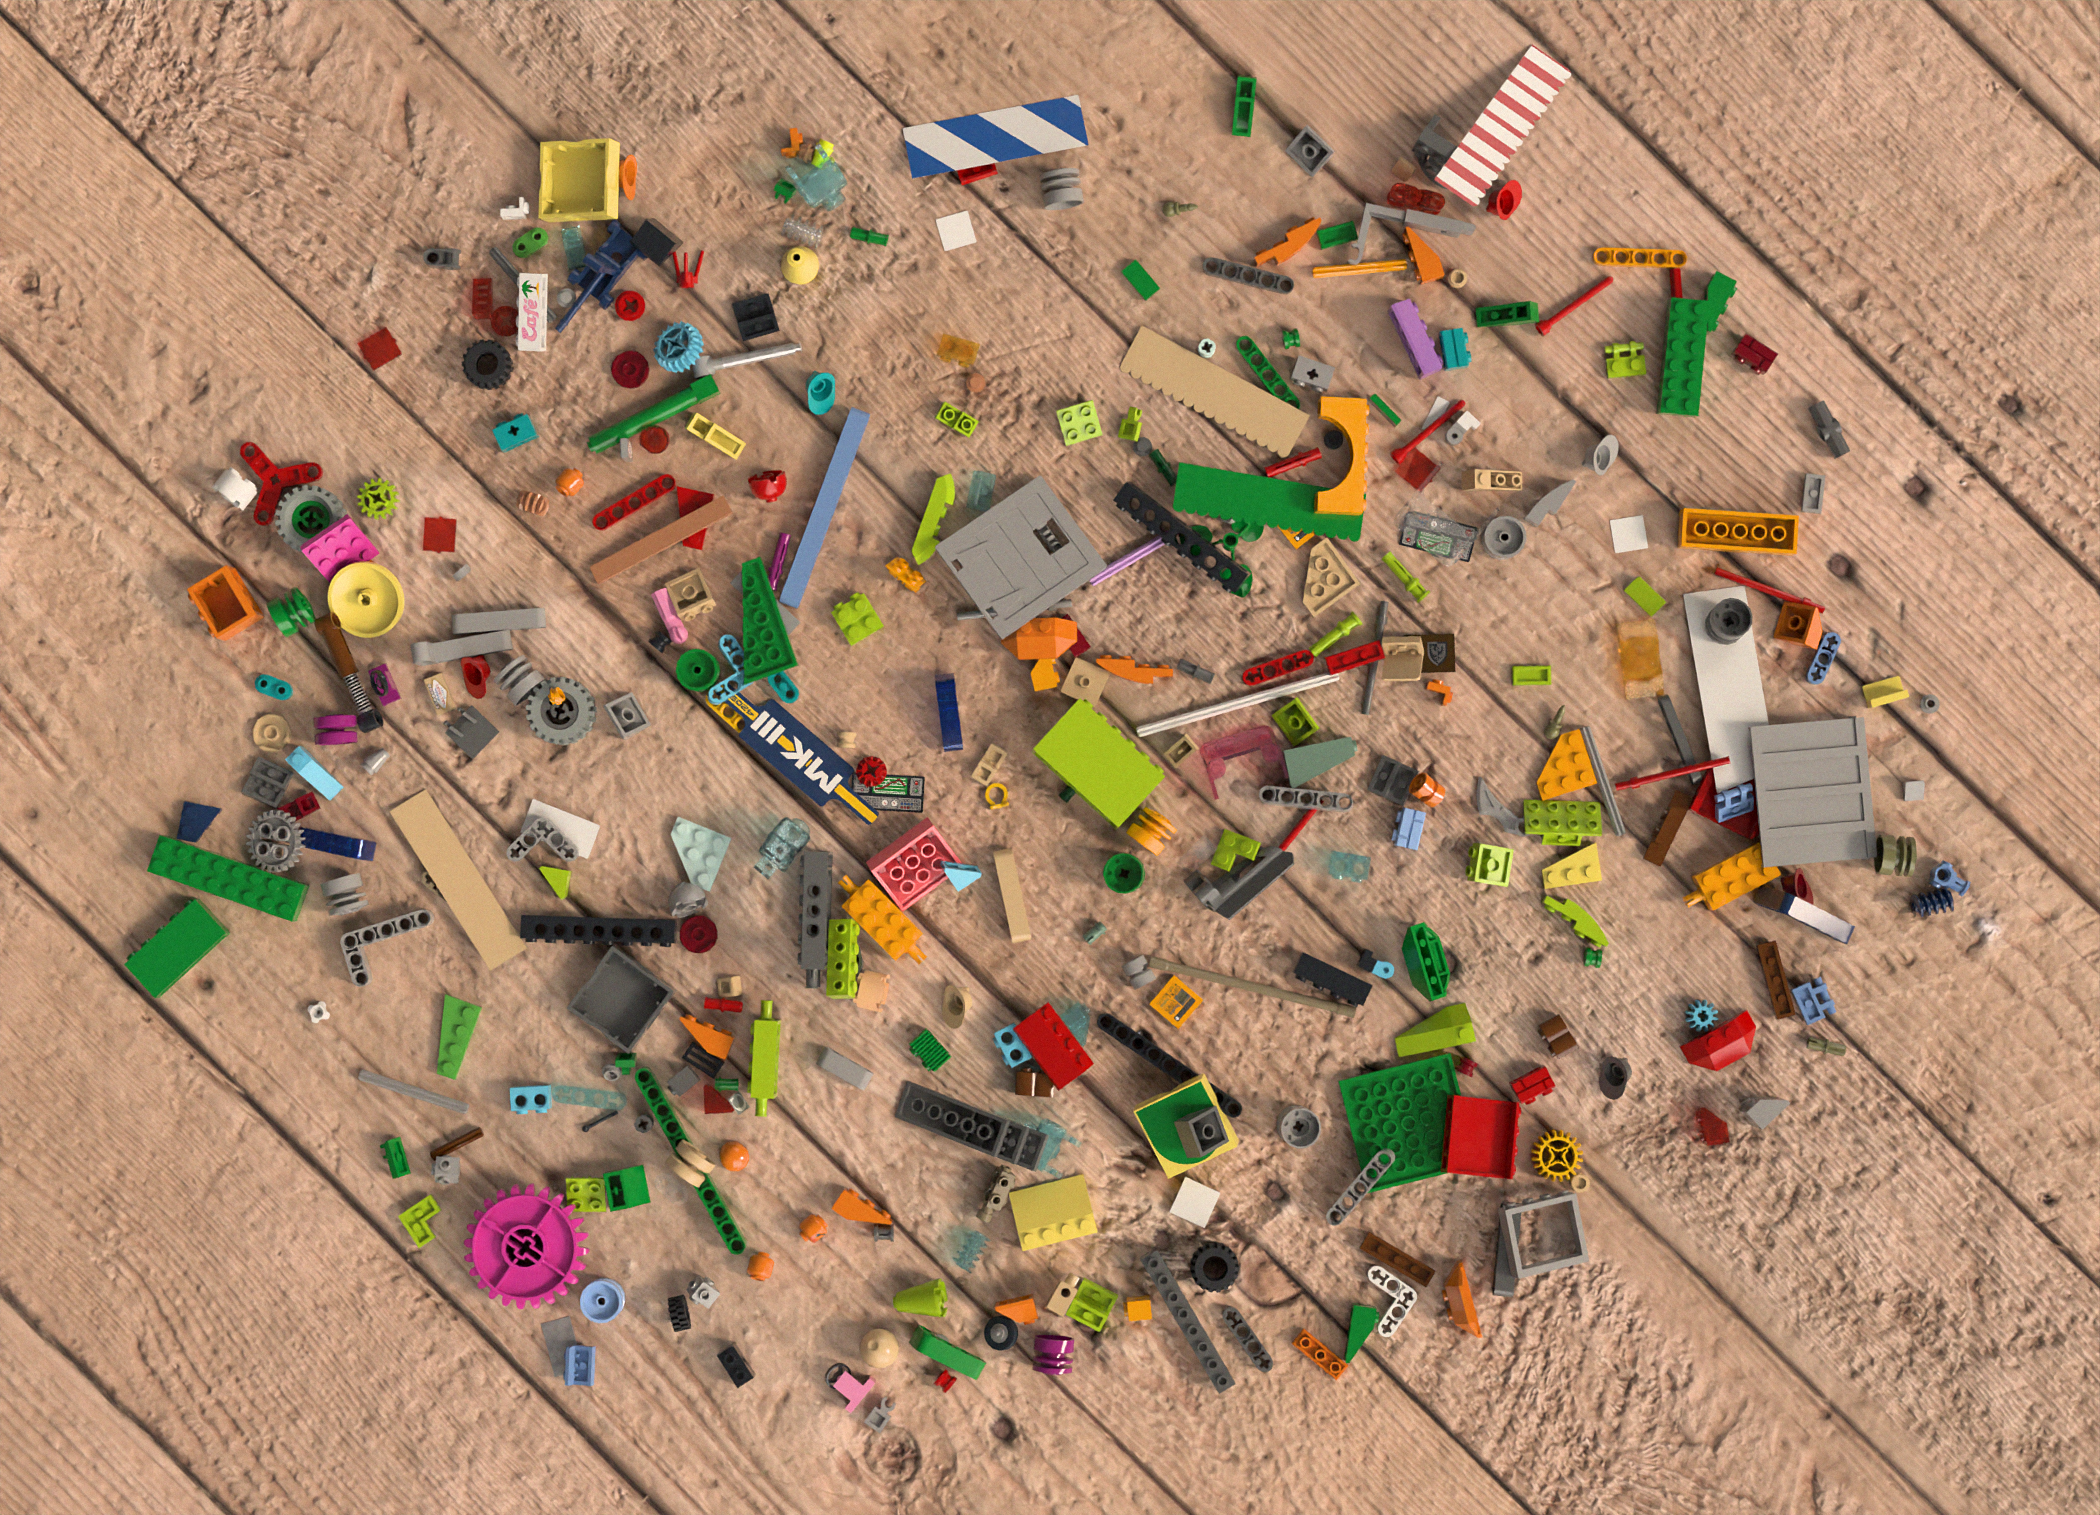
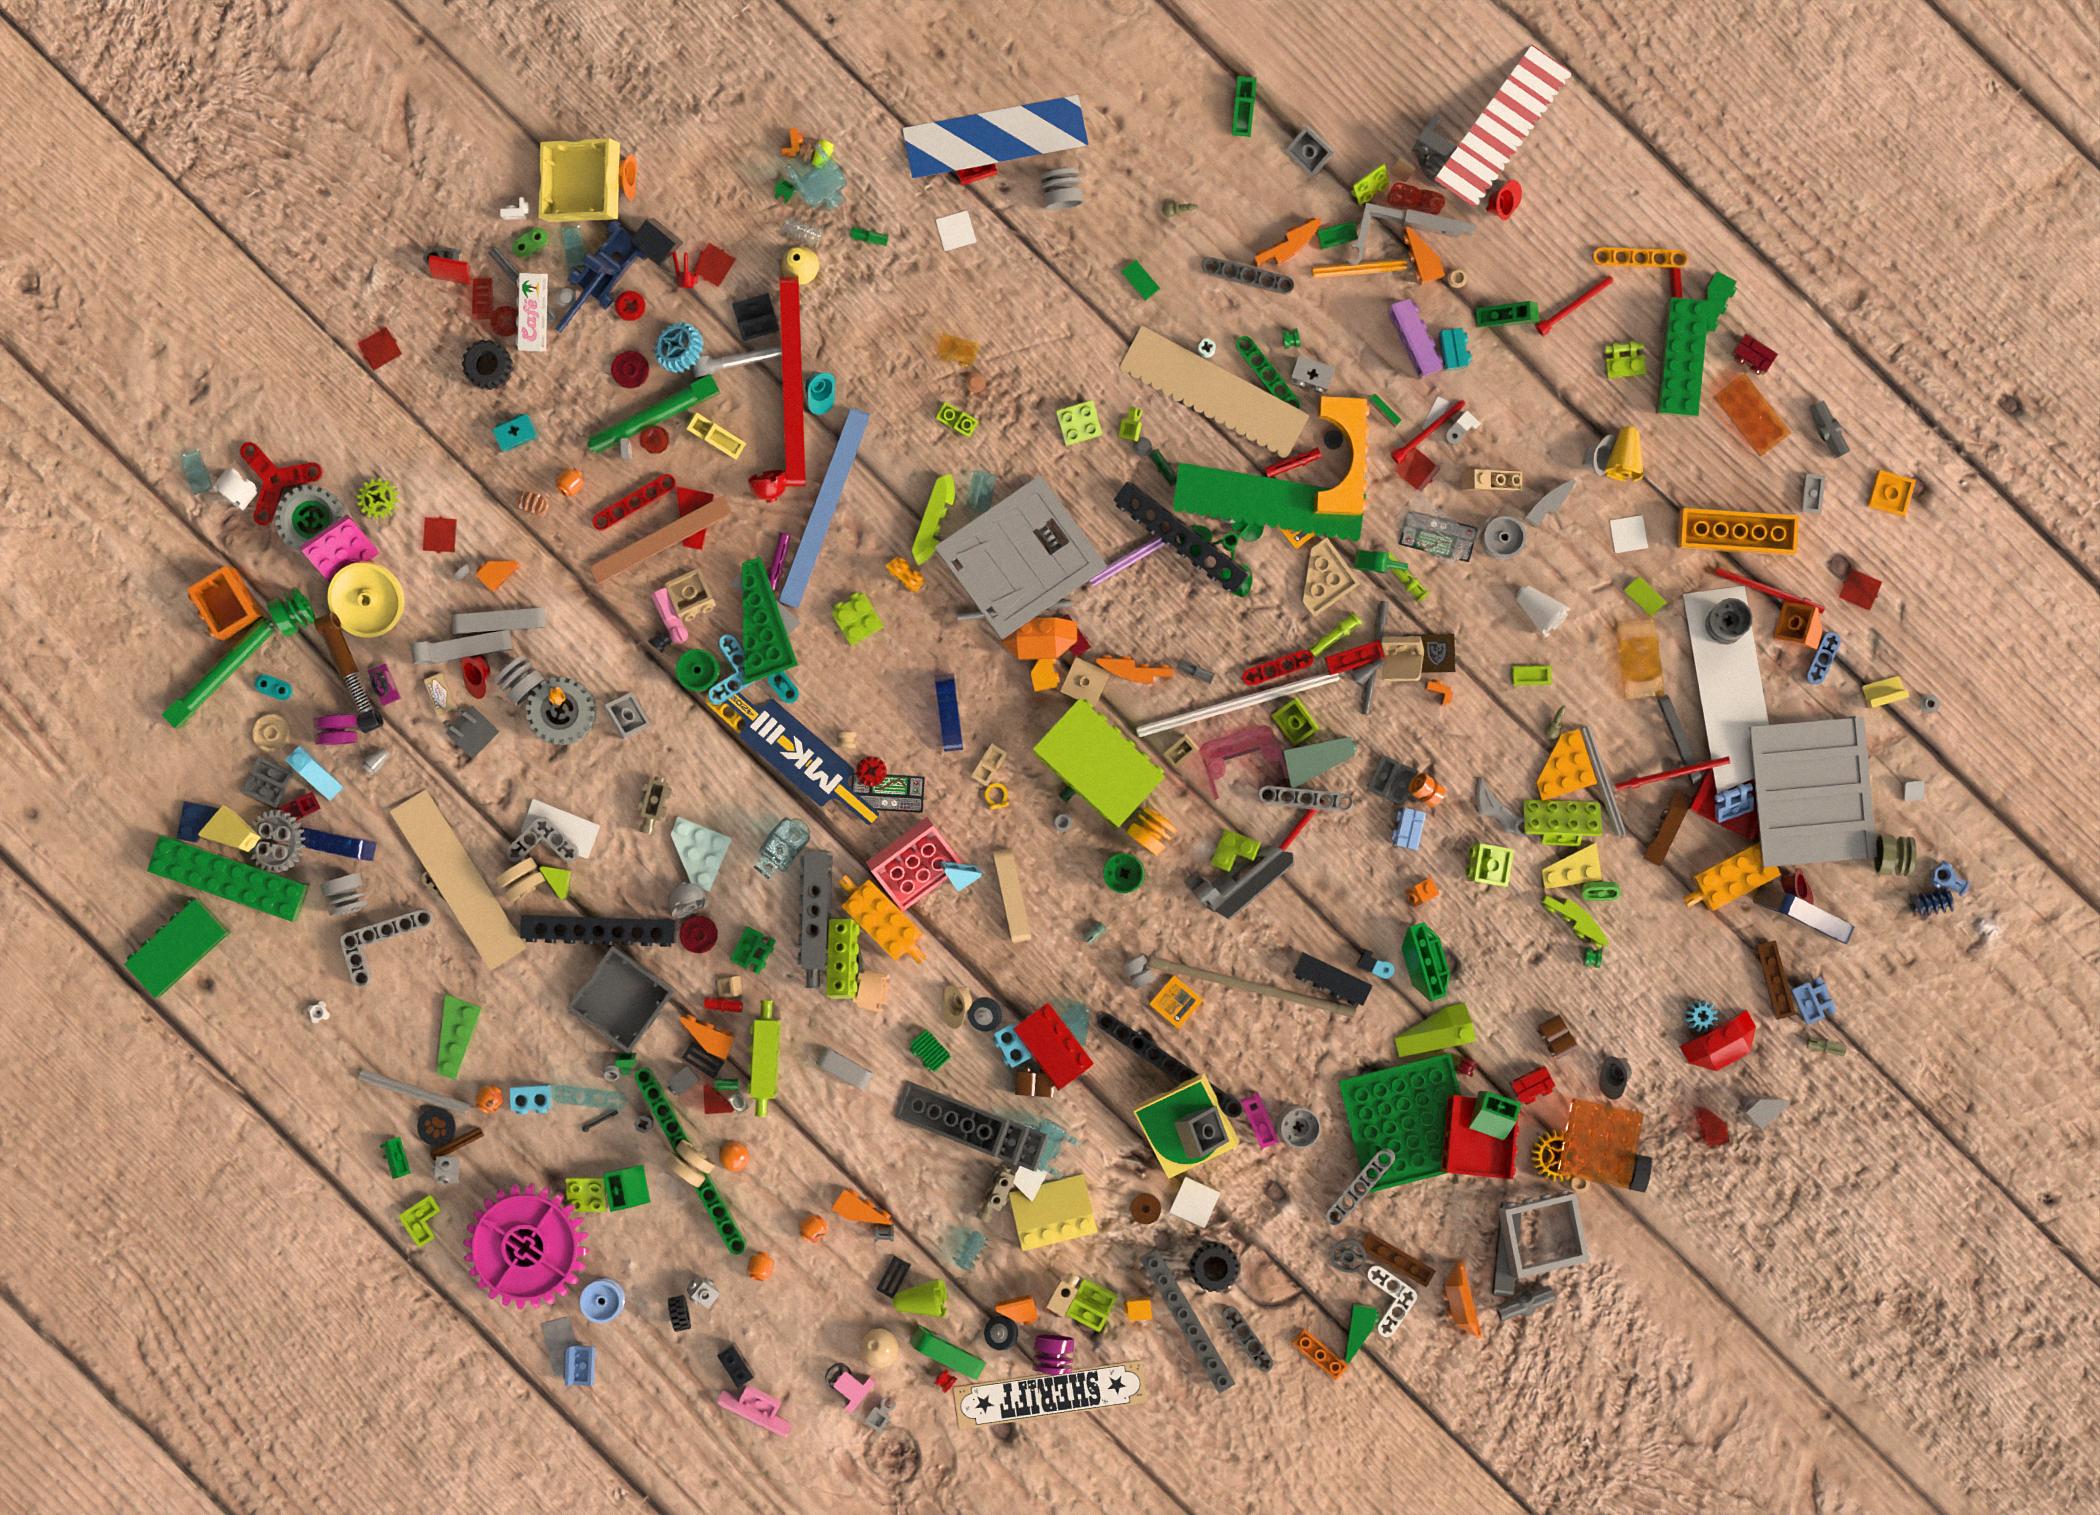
(186, 706): none -> green brick
(196, 472): none -> clear light blue slope
(229, 830): none -> light yellow slope
(436, 1126): none -> black tile
(450, 270): none -> red slope
(489, 1098): none -> orange head
(495, 573): none -> orange slope
(522, 882): none -> tan wheel
(651, 799): none -> dark tan brick
(713, 264): none -> clear red piece
(747, 946): none -> green plate
(756, 1407): none -> bright pink bracket
(792, 381): none -> red beam
(901, 1262): none -> black tile
(984, 1014): none -> black wheel
(1029, 1181): none -> white sticker
(1050, 1395): none -> sticker
(1062, 822): none -> light grey plate
(1142, 1200): none -> reddish brown piece
(1259, 1121): none -> dark pink plate
(1348, 1255): none -> dark grey wheel
(1350, 861): clear light blue brick -> none
(1364, 672): none -> dark grey cone
(1371, 184): none -> lime hinge
(1376, 562): none -> green beam
(1422, 892): none -> orange bracket
(1494, 1114): none -> green slope
(1525, 1303): none -> dark grey piece
(1542, 609): none -> white cone
(1600, 1143): none -> clear orange plate
(1601, 891): none -> bright green plate
(1626, 456): none -> yellow cone
(1641, 1173): none -> black tyre
(1752, 414): none -> clear orange plate
(1860, 589): none -> clear red piece
(1891, 493): none -> light orange tile

